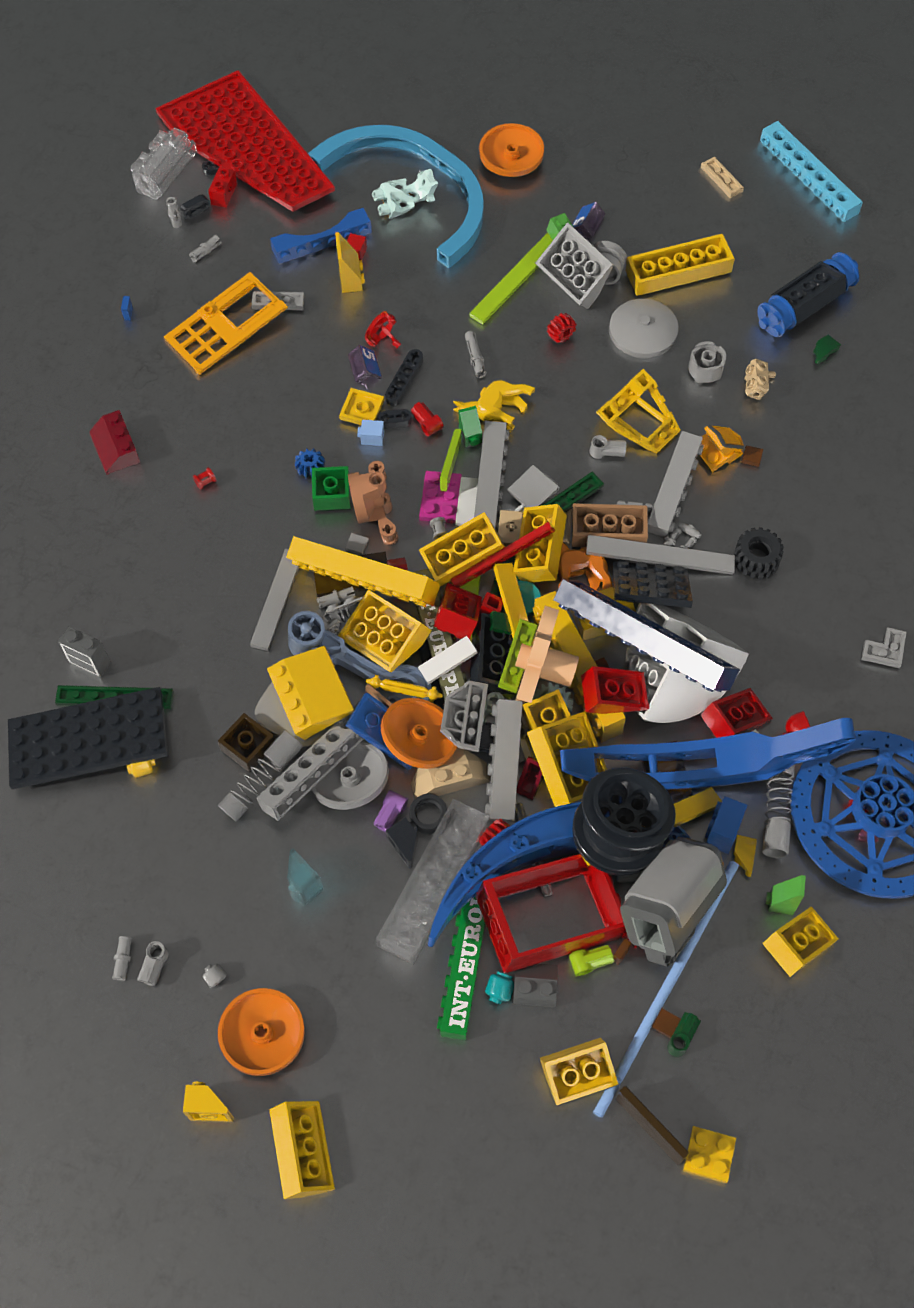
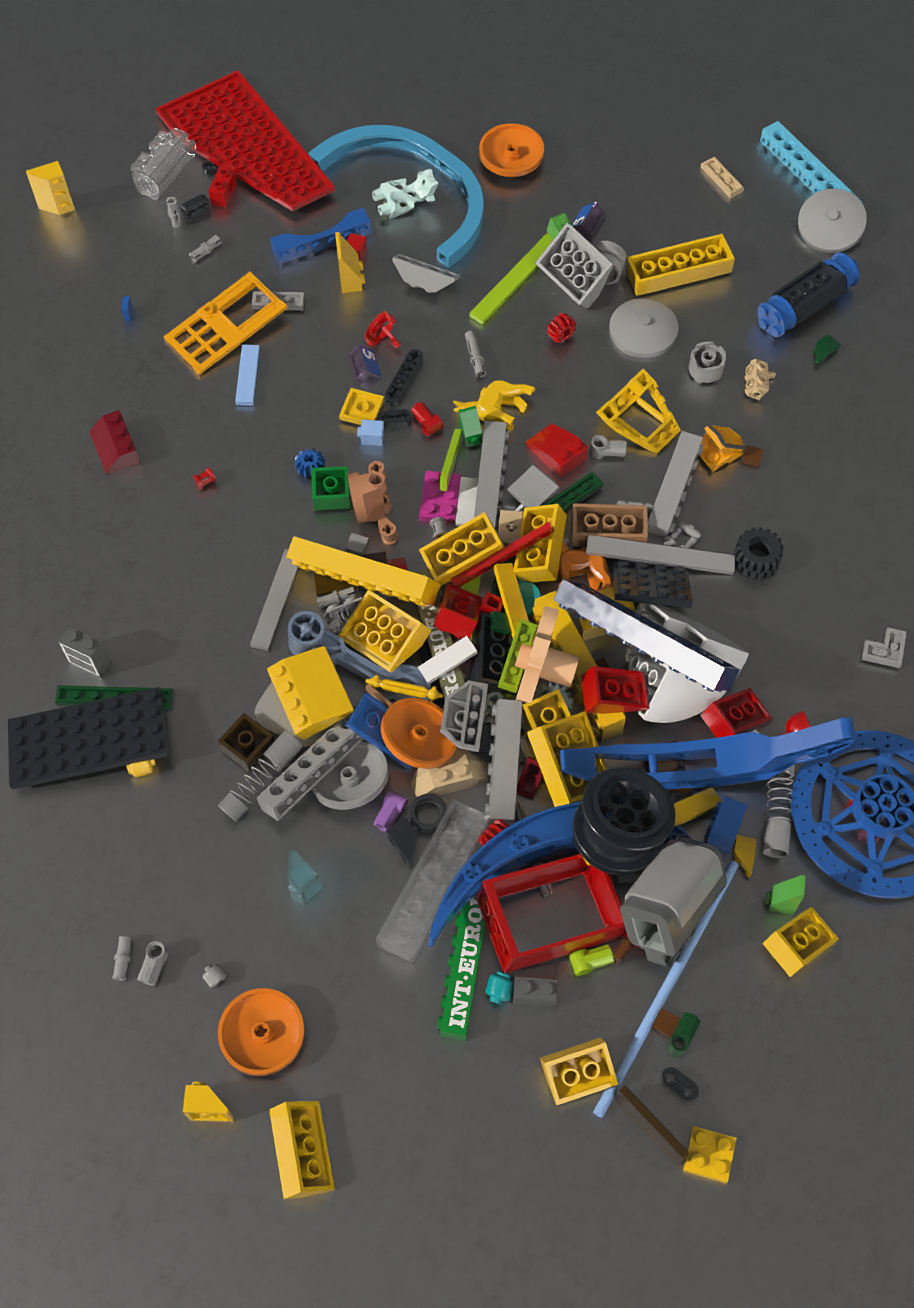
(50, 188): none -> yellow slope
(247, 375): none -> light blue tile
(423, 274): none -> light grey wedge
(558, 449): none -> red slope
(676, 1088): none -> black beam
(832, 220): none -> light grey dish

